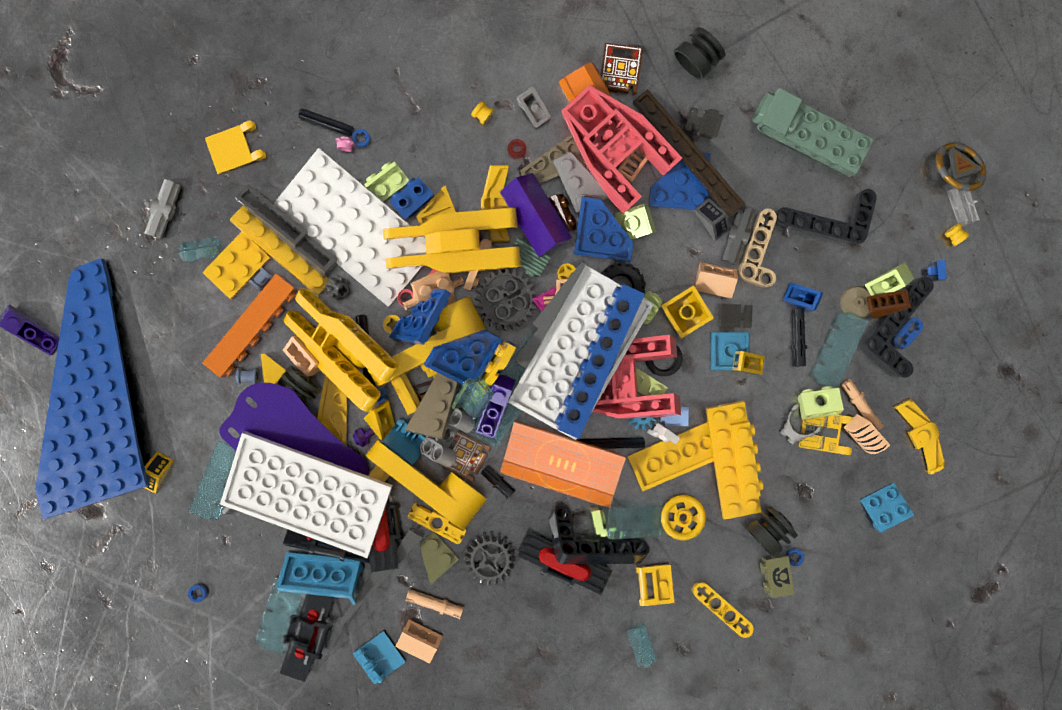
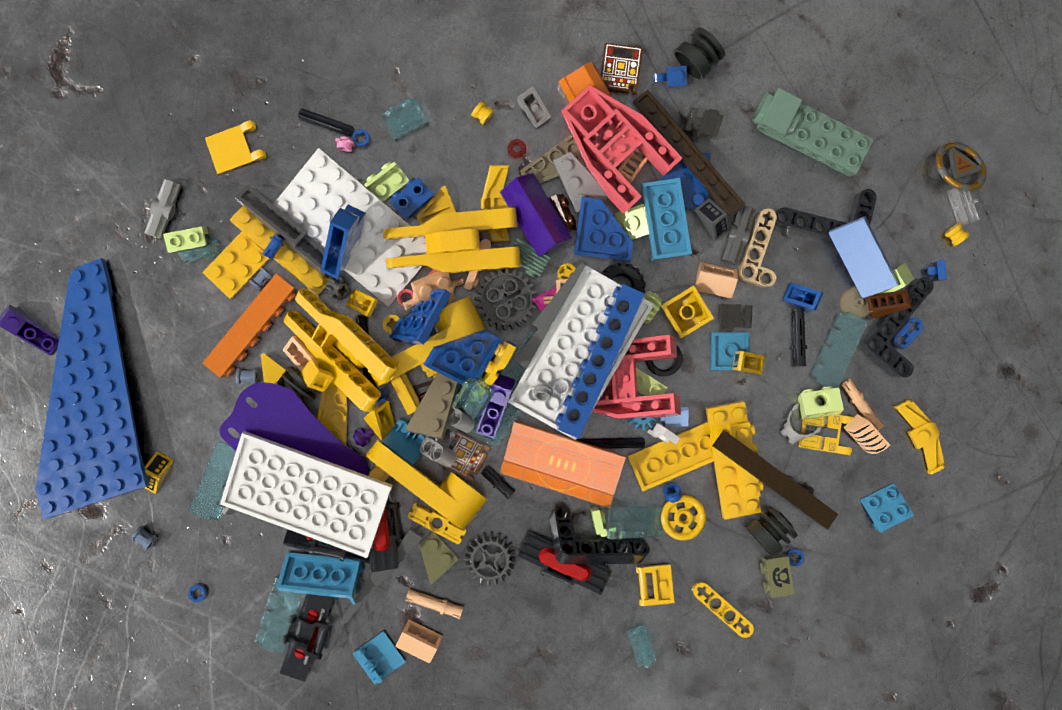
(143, 538): none -> sand blue bush
(186, 239): none -> yellowish green bracket
(273, 247): none -> blue pin
(316, 377): none -> yellow panel
(342, 236): none -> blue brick
(363, 303): none -> yellow slope
(404, 117): none -> clear light blue bracket
(542, 392): none -> light grey plate
(666, 219): none -> dark azure plate
(672, 488): none -> blue bush
(674, 76): none -> blue plate
(775, 479): none -> dark brown tile
(863, 257): none -> tile

